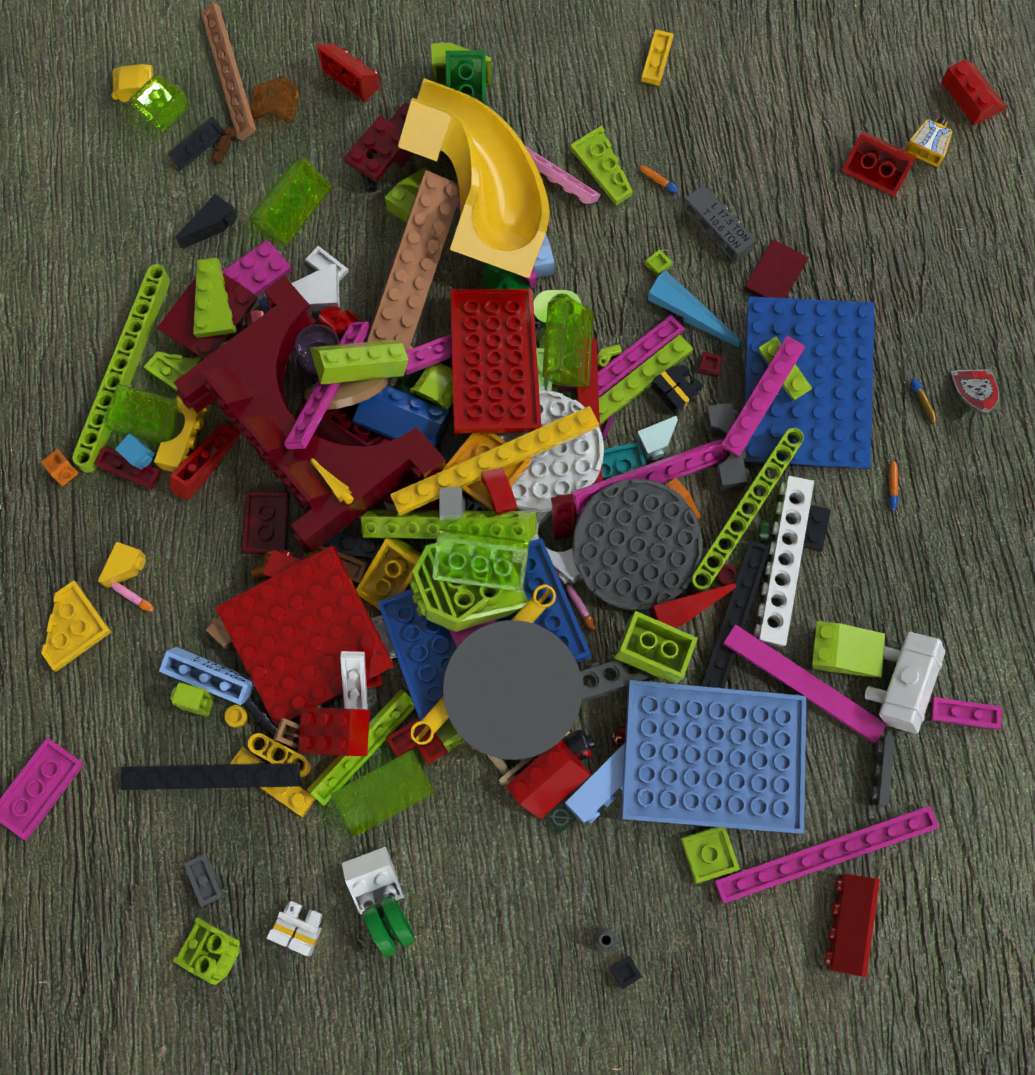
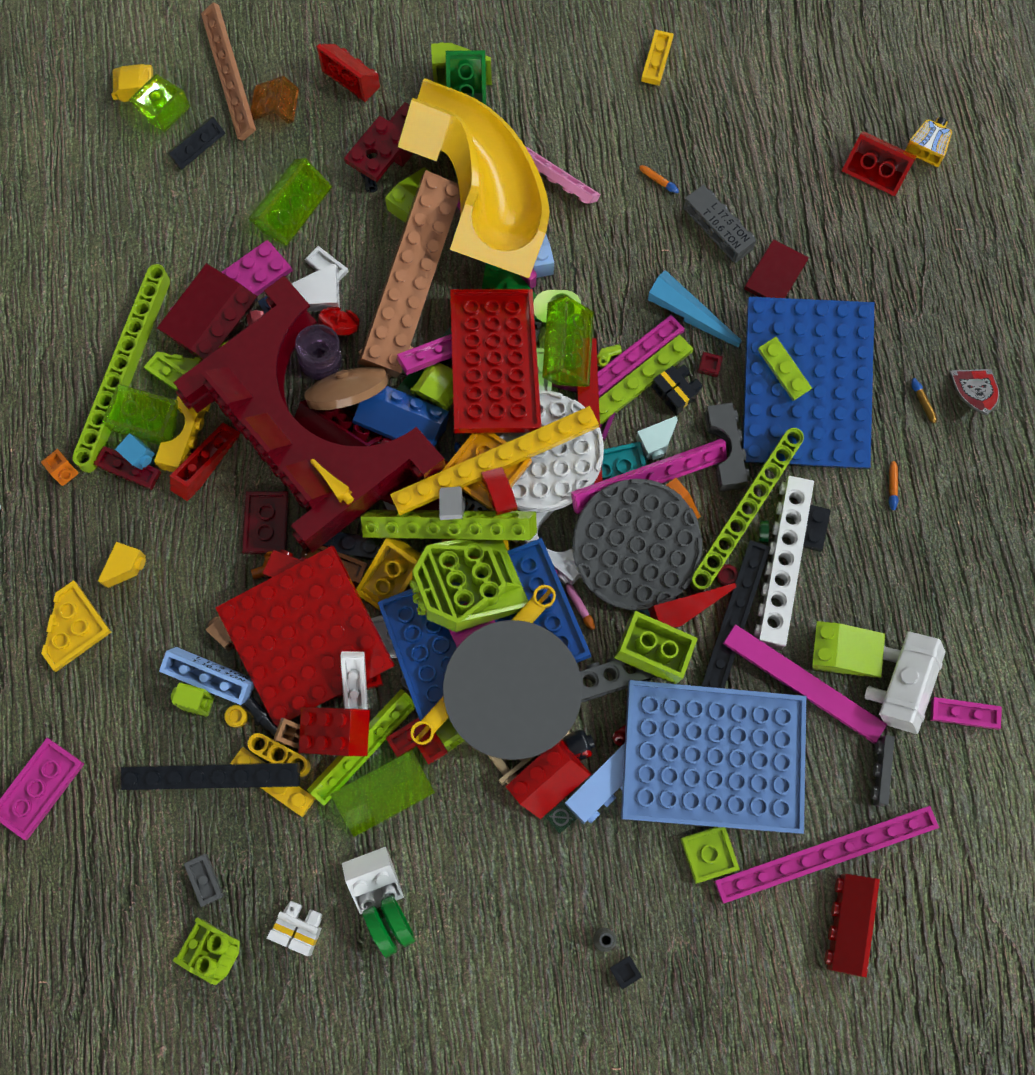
(143, 604): bright pink piece -> none
(209, 221): black slope -> none
(211, 301): lime wing -> none
(223, 145): reddish brown axle -> none
(321, 396): dark pink tile -> none
(359, 361): lime slope -> none
(480, 560): clear neon green slope -> none
(563, 516): dark red plate -> none
(598, 158): lime wing -> none
(658, 263): lime tile -> none
(763, 396): dark pink plate -> none
(972, 92): red slope -> none

